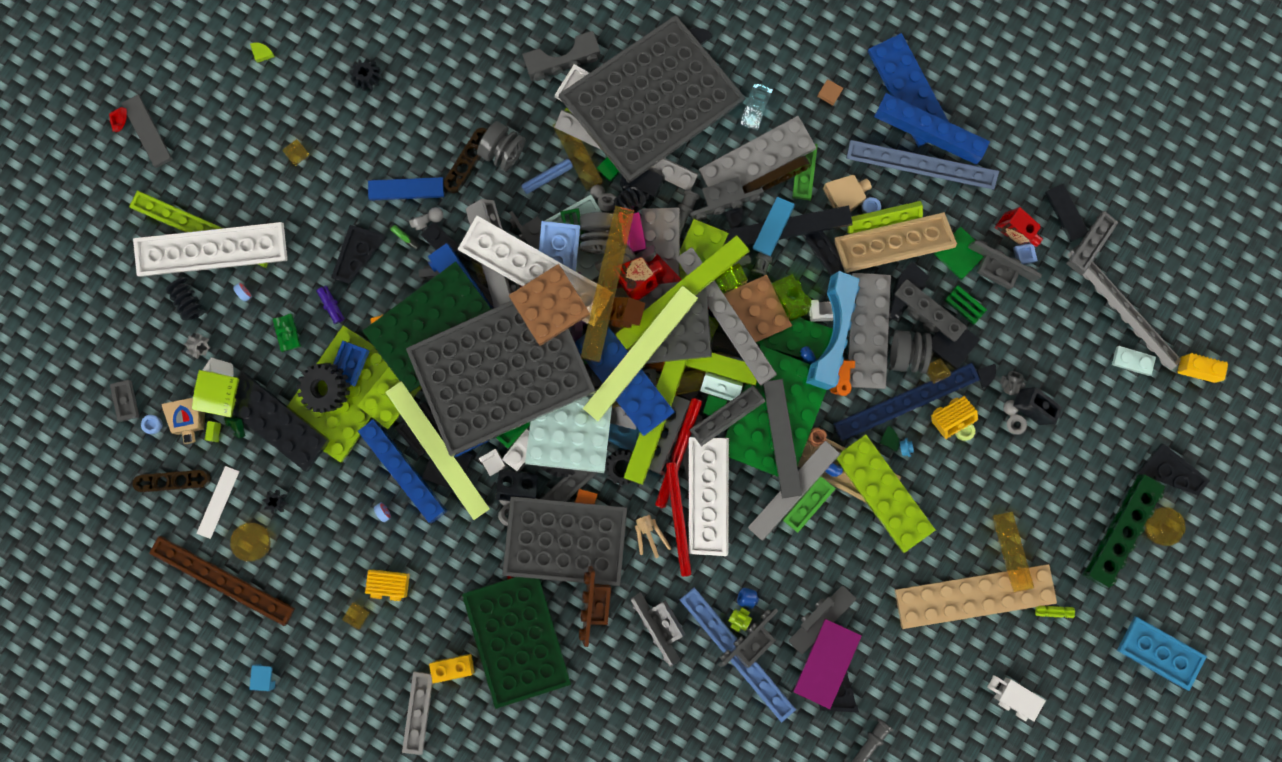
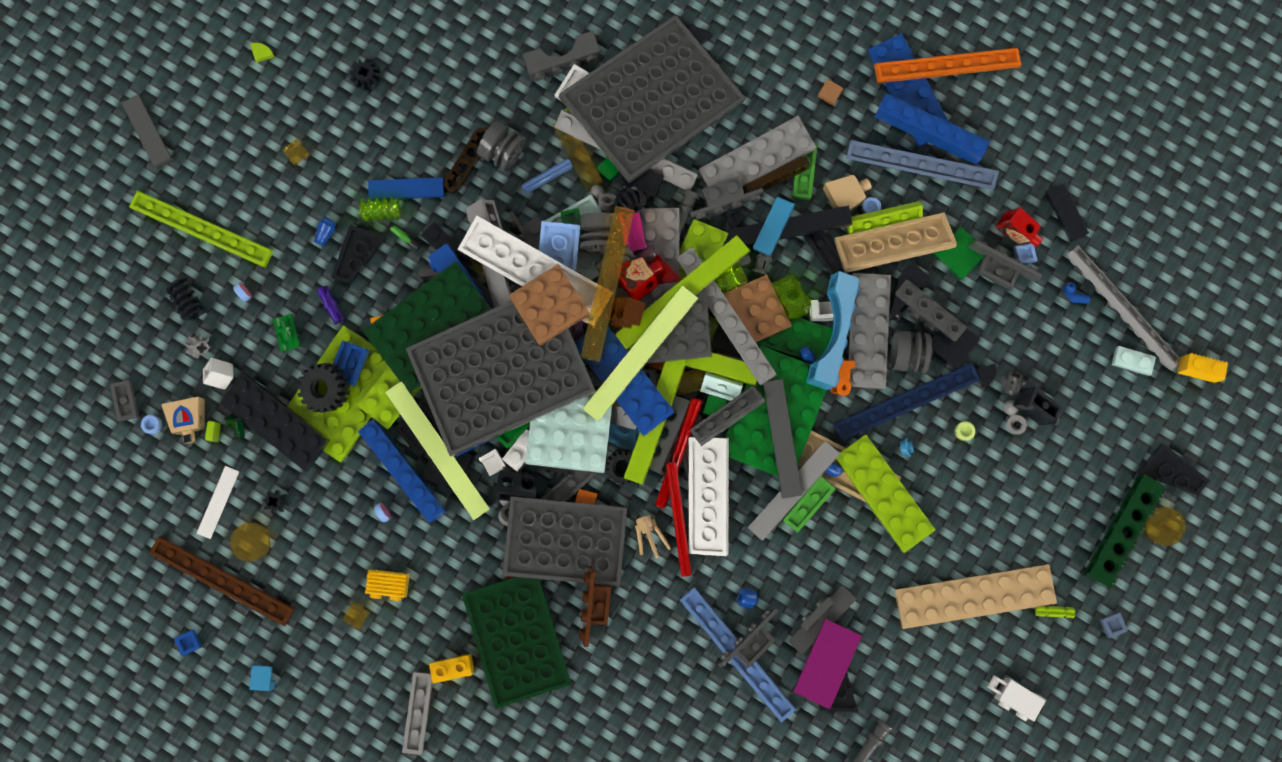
(118, 119): red tile -> none
(171, 478): dark brown beam -> none
(188, 642): none -> blue plate
(210, 249): white plate -> none
(215, 393): lime slope -> none
(324, 231): none -> blue cone
(380, 209): none -> clear neon green piece
(435, 215): light grey plate -> none
(661, 625): dark grey bracket -> none
(740, 619): lime gear -> none
(756, 106): clear light blue brick -> none
(812, 437): nougat plate -> none
(890, 439): dark green tile -> none
(938, 371): clear yellow tile -> none
(947, 65): none -> orange tile
(954, 416): yellow brick -> none
(971, 300): green tile -> none
(1013, 552): clear yellow tile -> none
(1073, 296): none -> blue arm
(1092, 243): dark grey tile -> none
(1113, 625): none -> sand blue plate
(1161, 653): dark azure tile -> none

